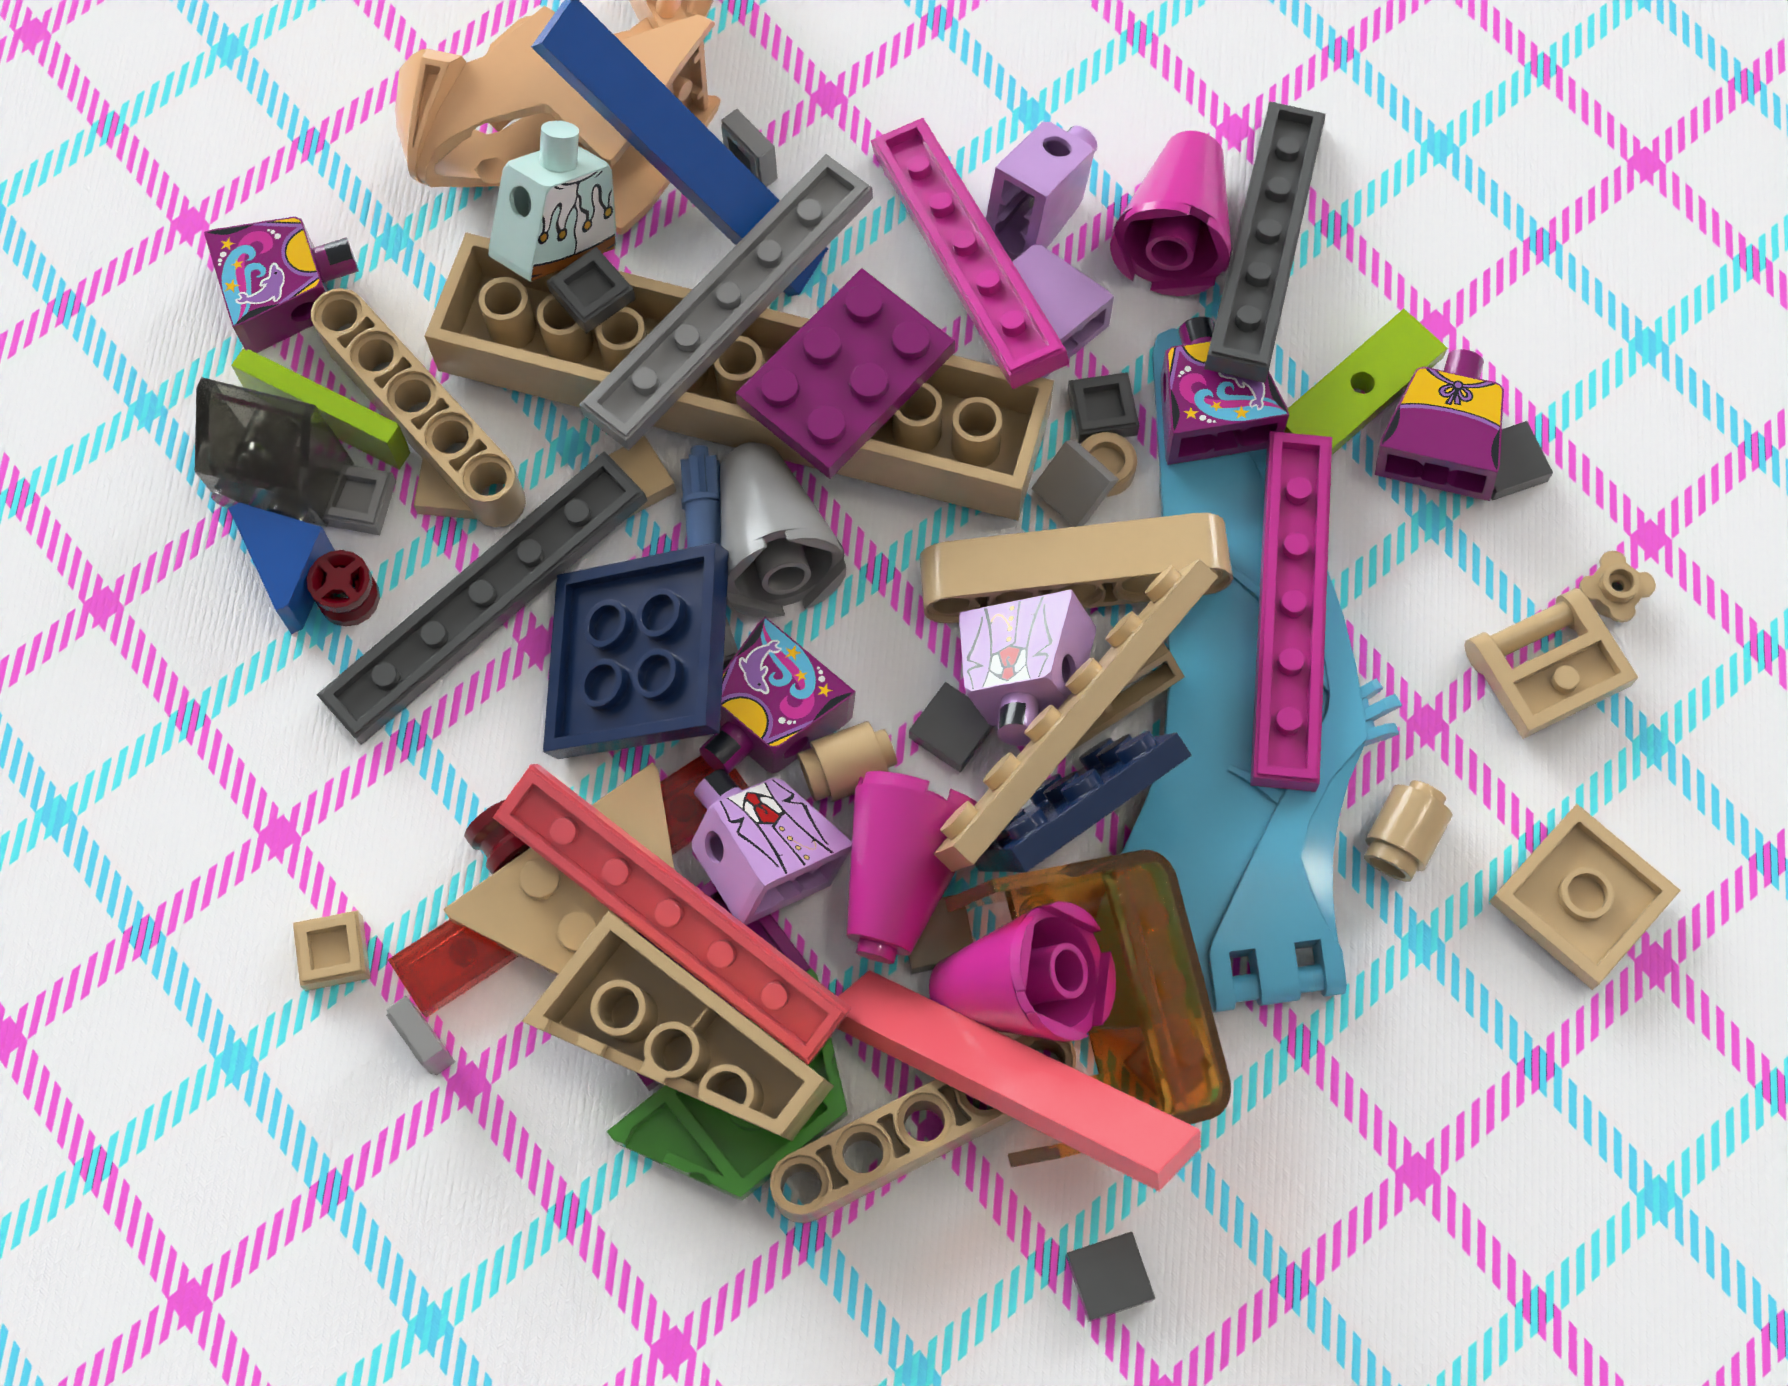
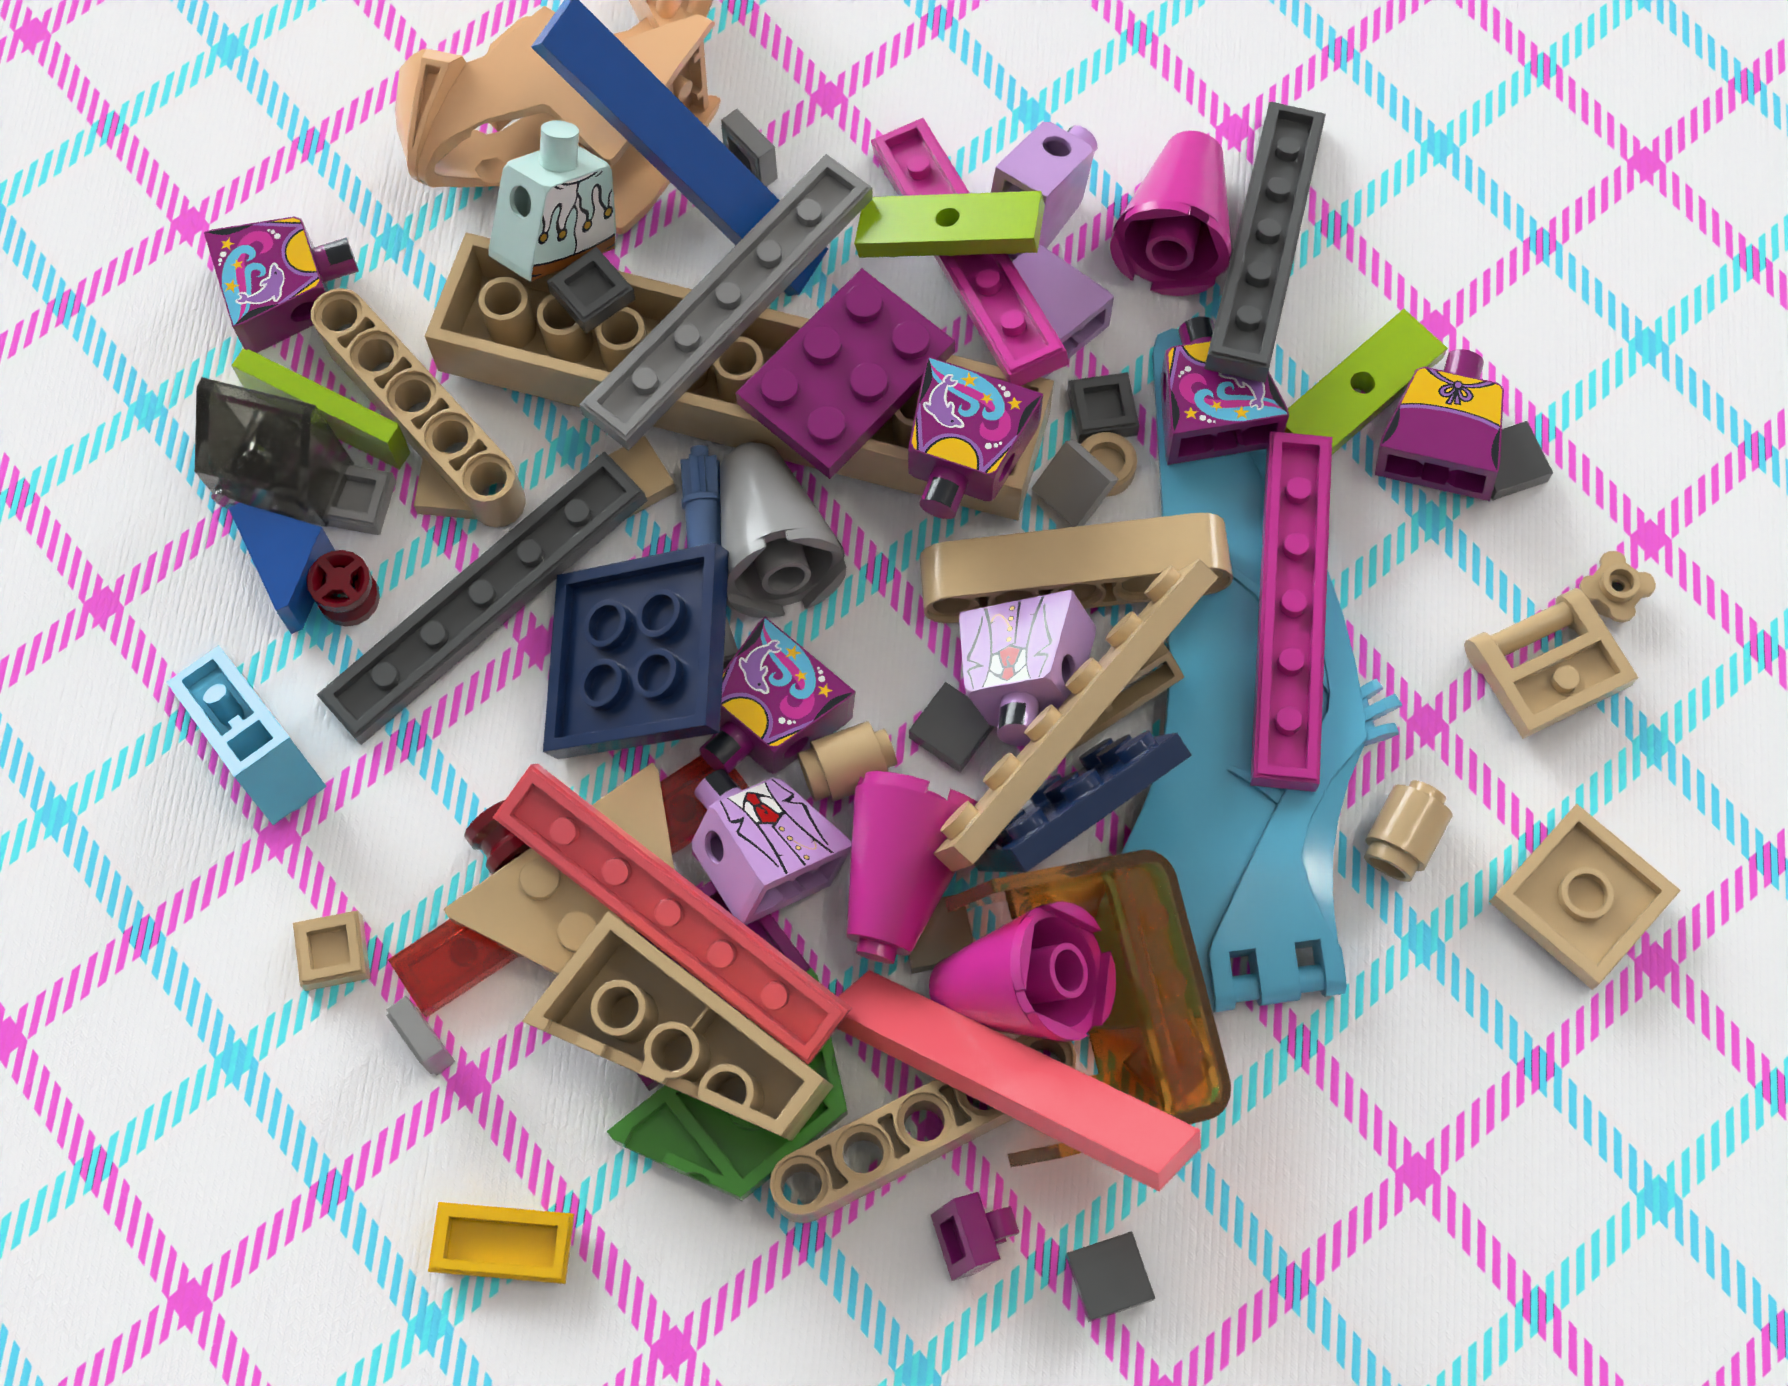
(246, 735): none -> medium azure slope
(501, 1243): none -> yellow tile
(950, 224): none -> lime tile
(967, 434): none -> torso
(971, 1235): none -> magenta tile

